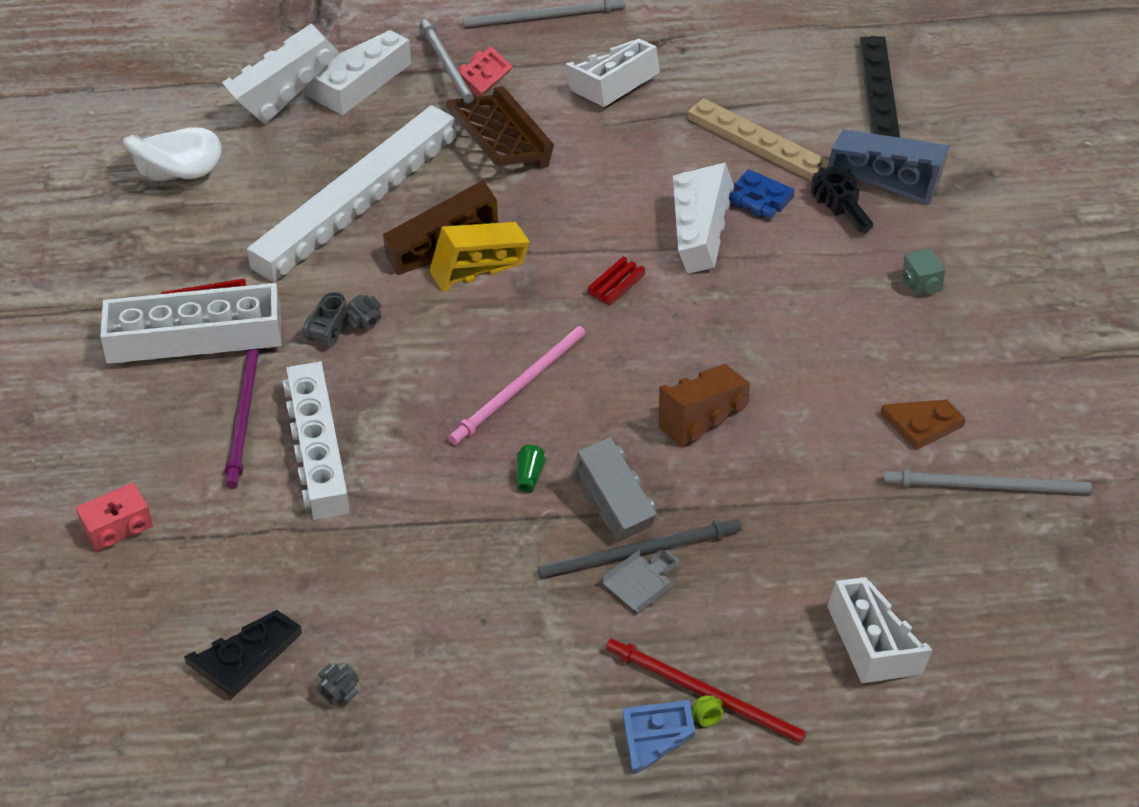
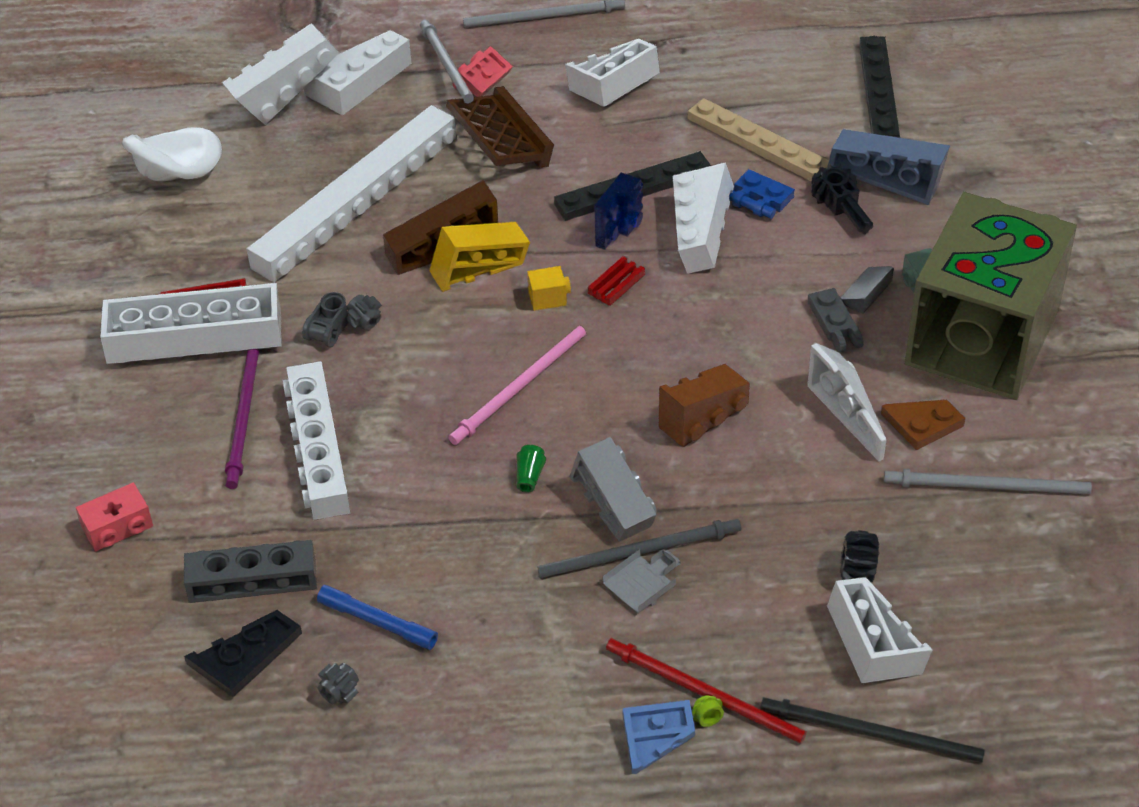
(250, 571): none -> dark grey brick
(409, 631): none -> blue piece
(548, 288): none -> yellow brick
(618, 210): none -> clear blue plate
(654, 179): none -> pearl dark grey plate
(786, 709): none -> pearl dark grey bar
(835, 319): none -> dark grey hinge
(842, 392): none -> white wedge
(859, 555): none -> black gear
(867, 288): none -> dark grey slope
(989, 294): none -> olive brick

